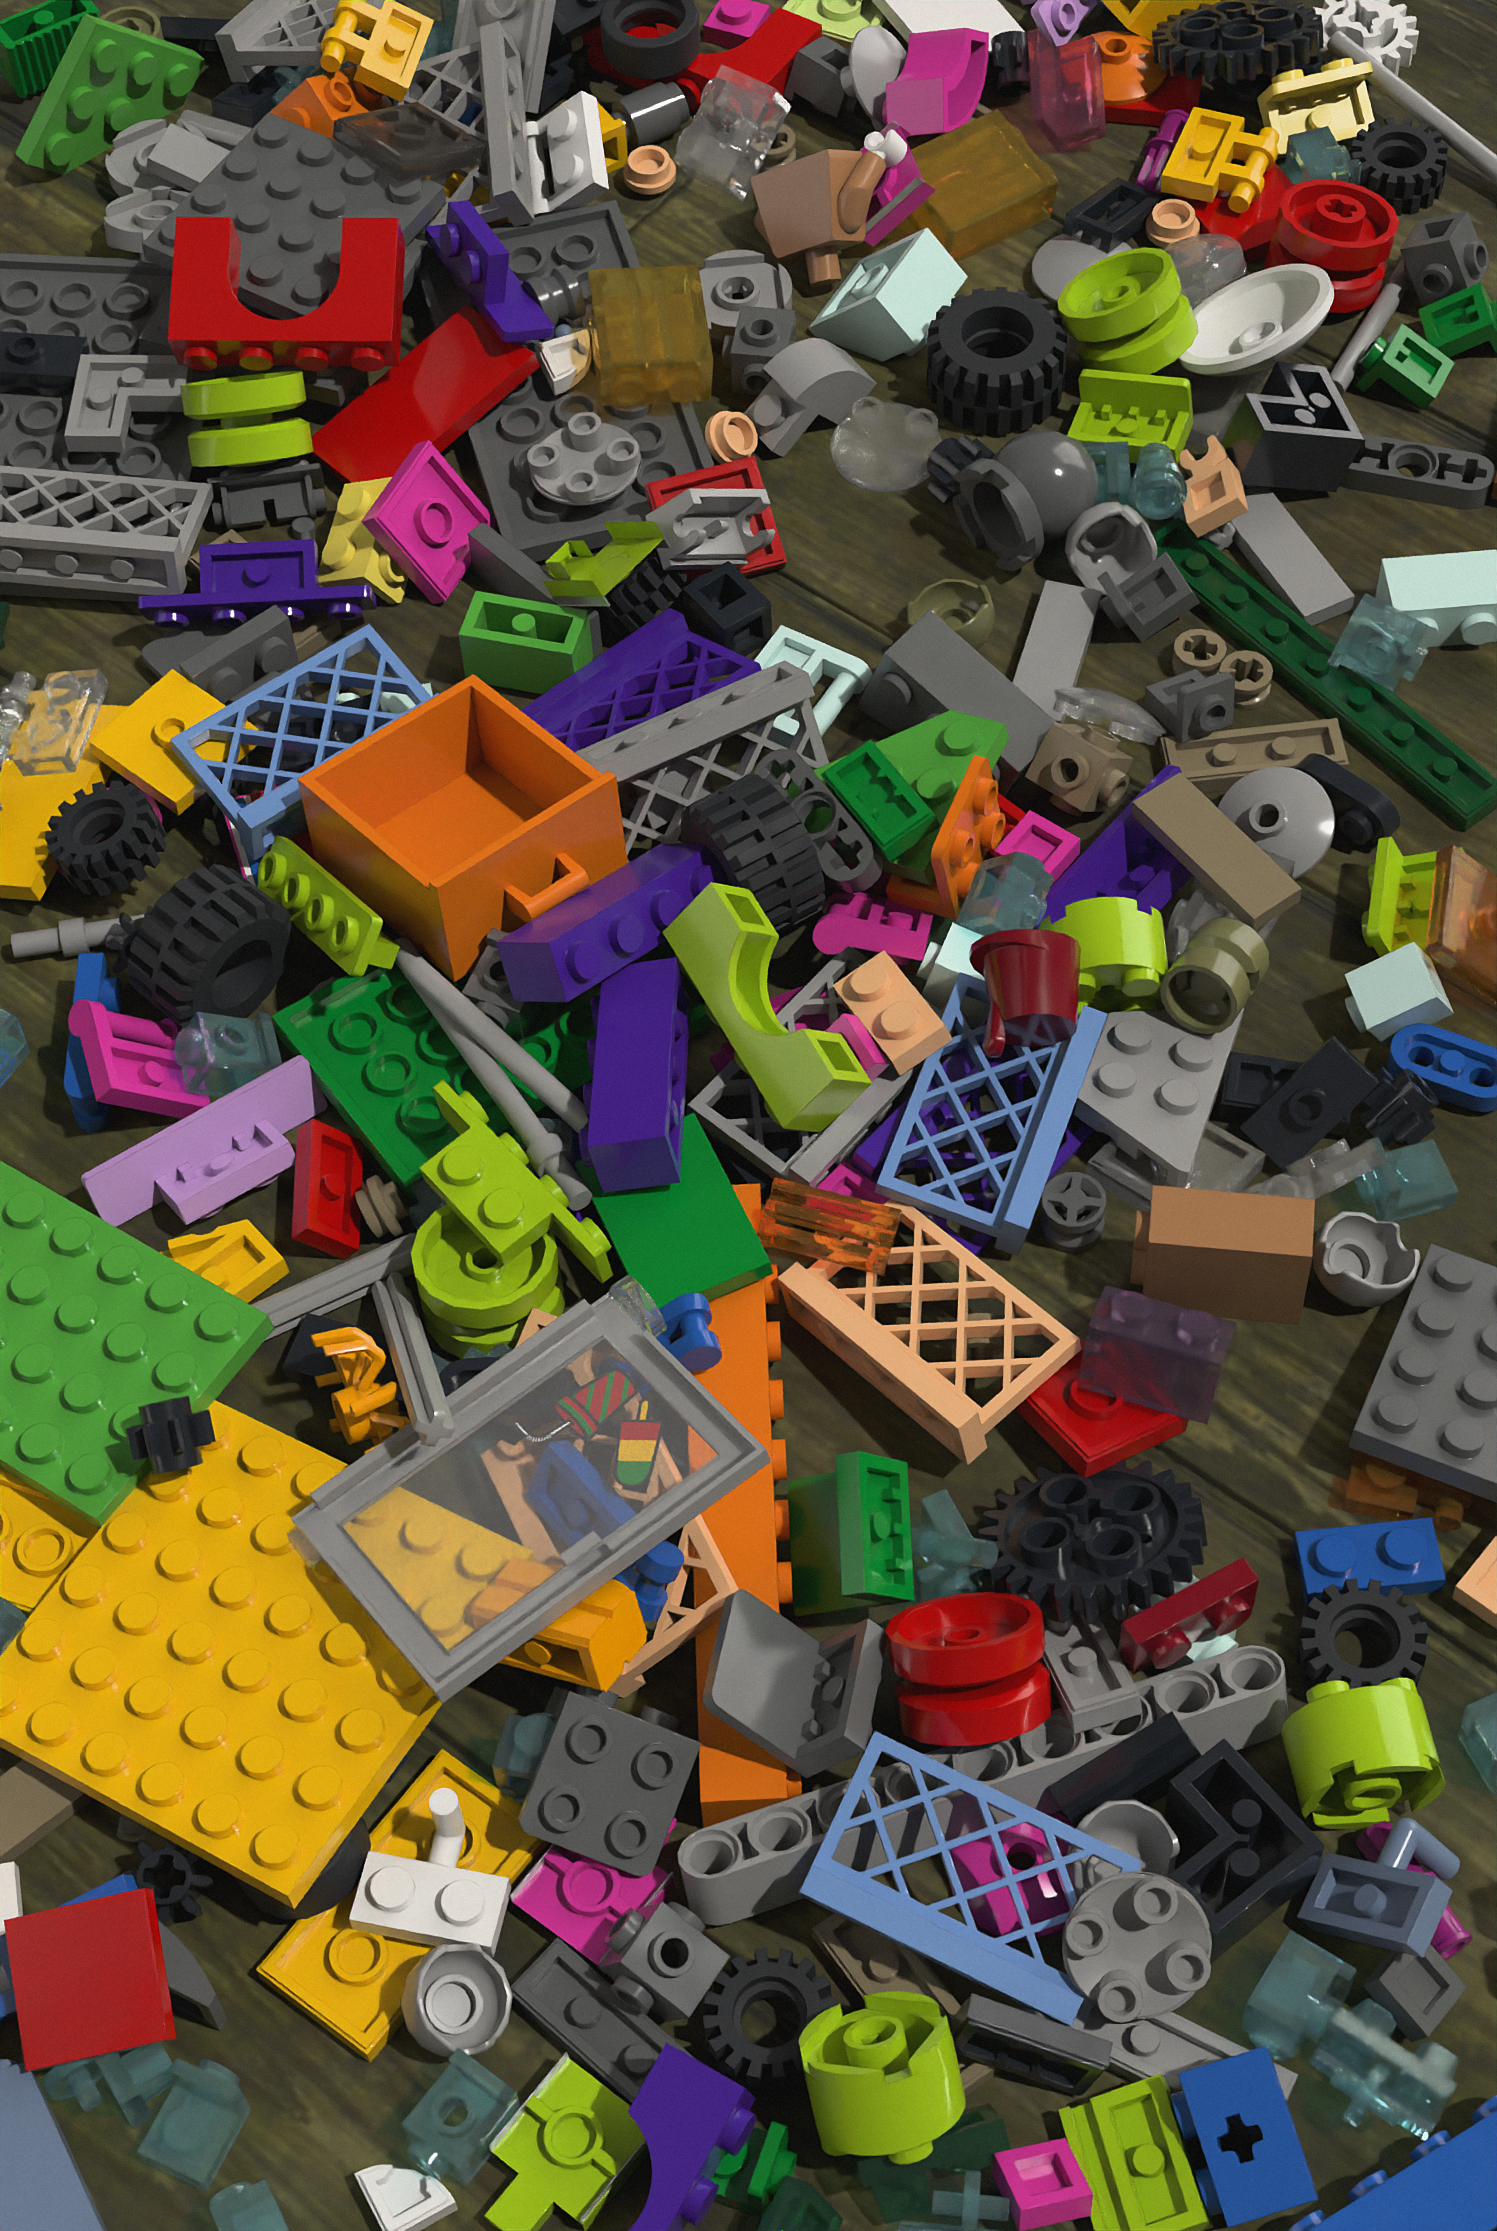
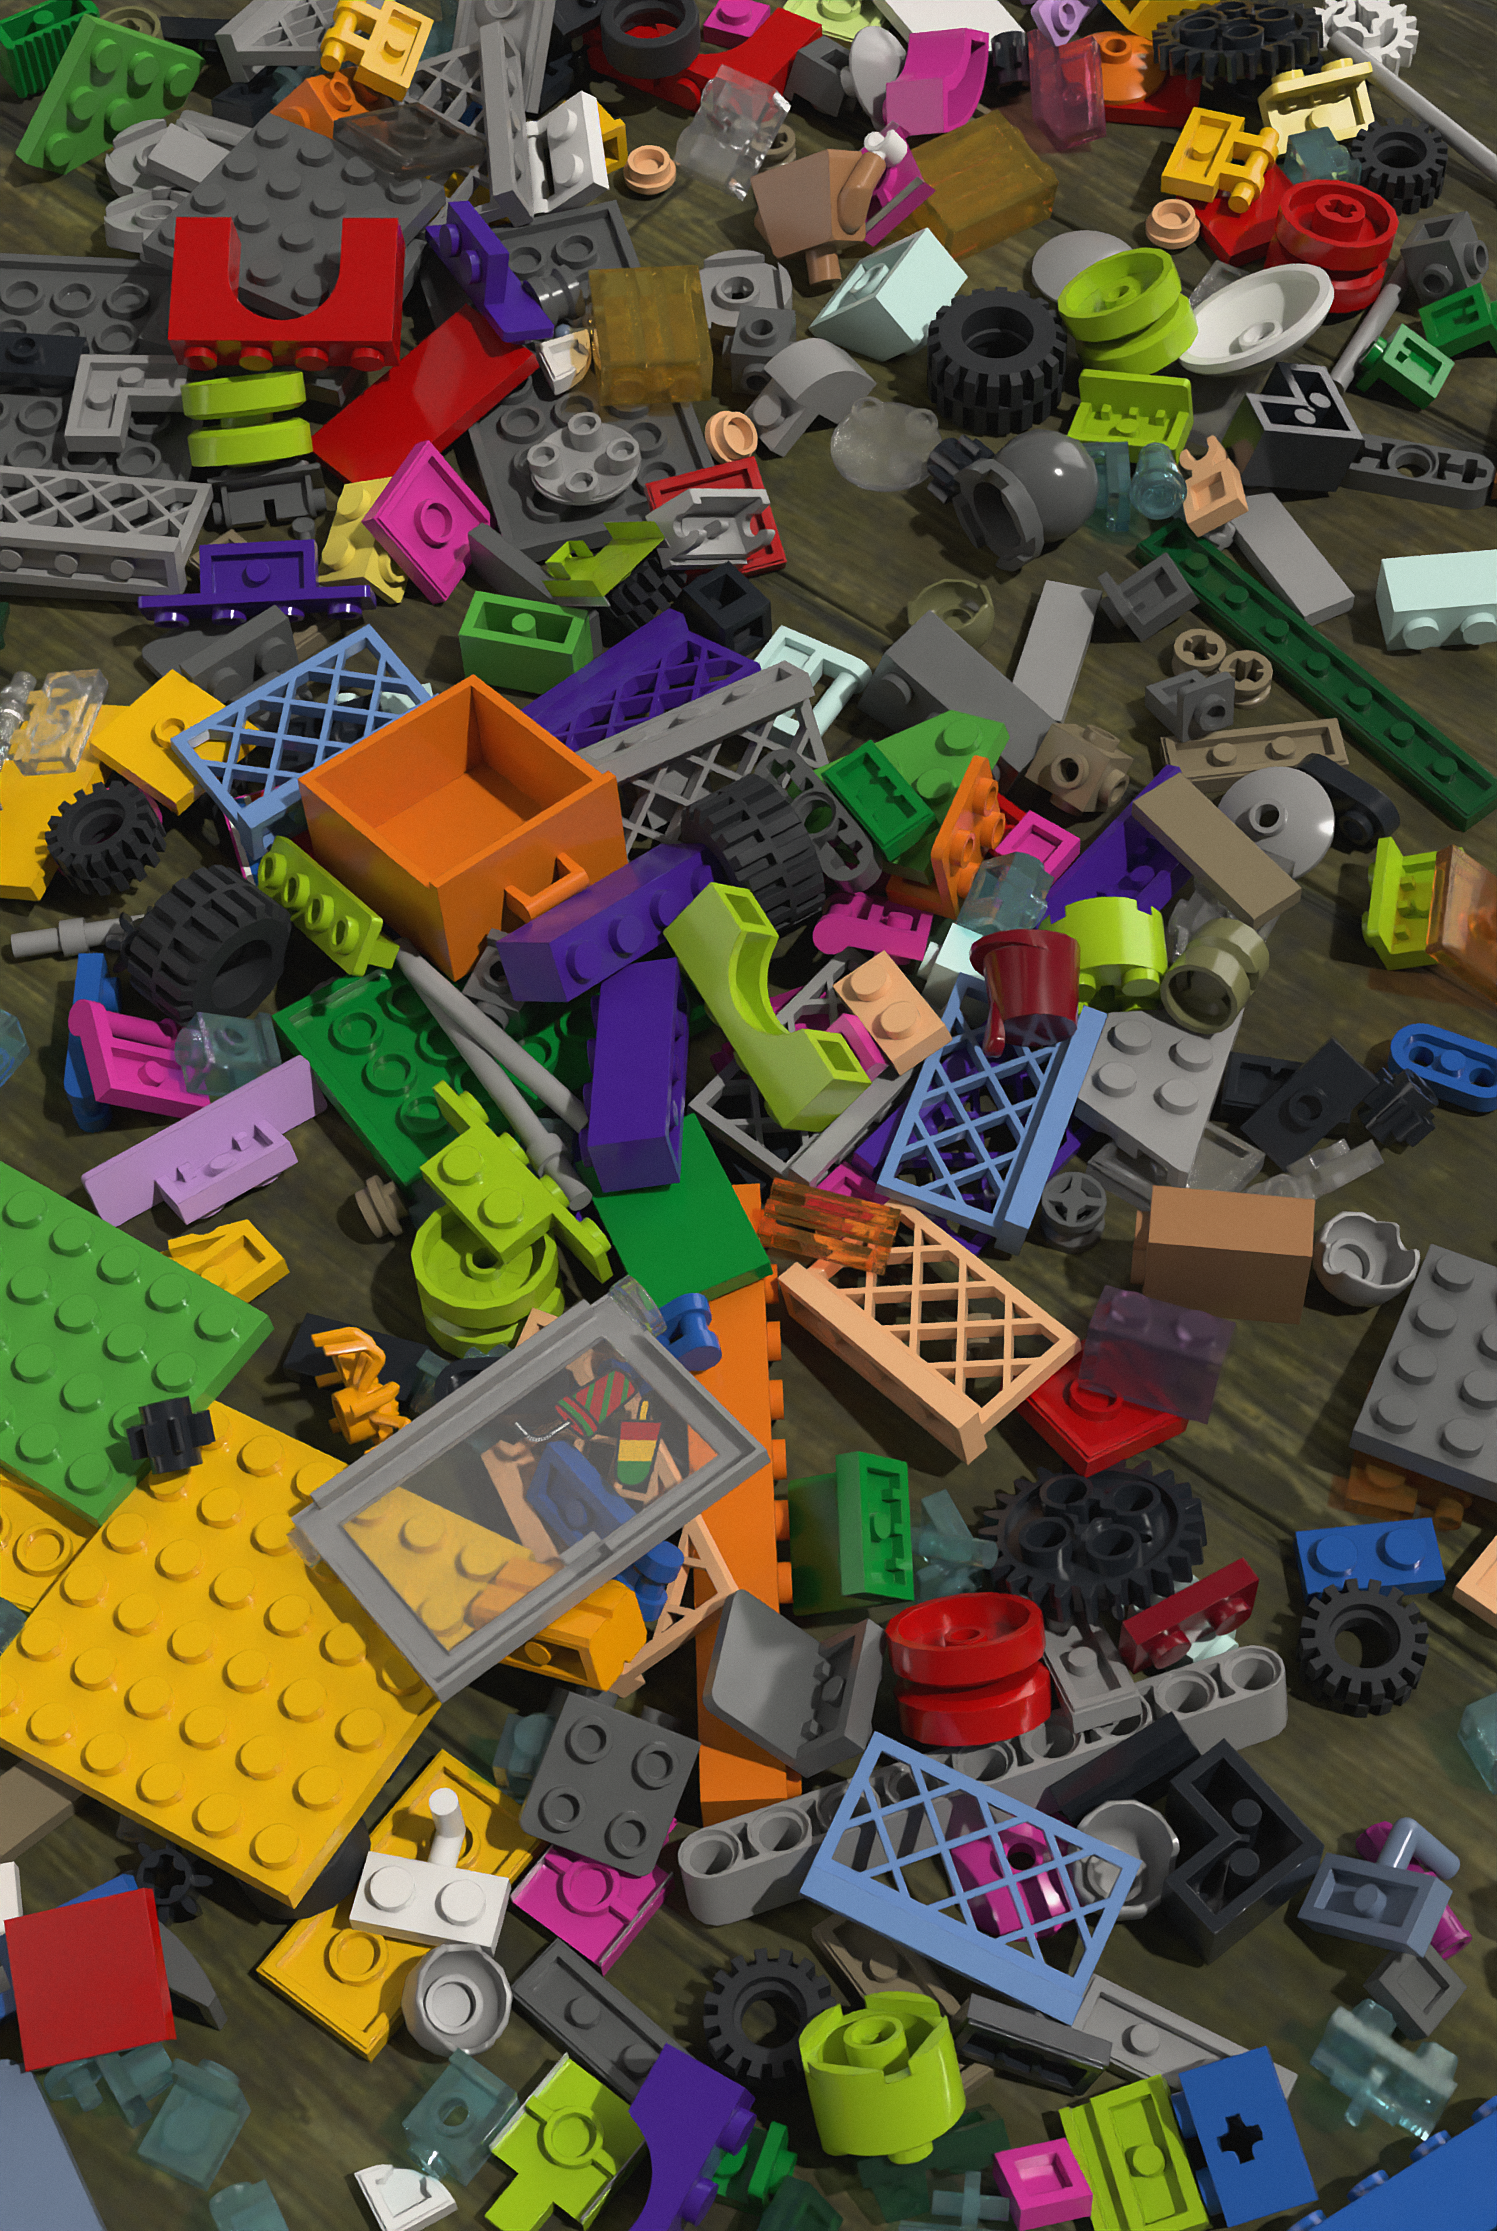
(325, 1189): red plate -> none
(337, 1285): light grey axle -> none
(412, 1360): light grey axle -> none
(651, 113): dark grey brick -> none
(661, 1960): dark grey brick -> none
(1094, 704): clear dish -> none
(1109, 540): light grey hair -> none
(1121, 219): black tile -> none
(1137, 1946): light grey dish -> none
(1160, 149): magenta axle -> none
(1206, 264): clear dish -> none
(1296, 1997): clear light blue brick -> none
(1361, 1753): lime brick -> none
(1384, 627): clear light blue brick -> none
(1396, 993): light aqua brick -> none
(1408, 1183): clear light blue bracket -> none

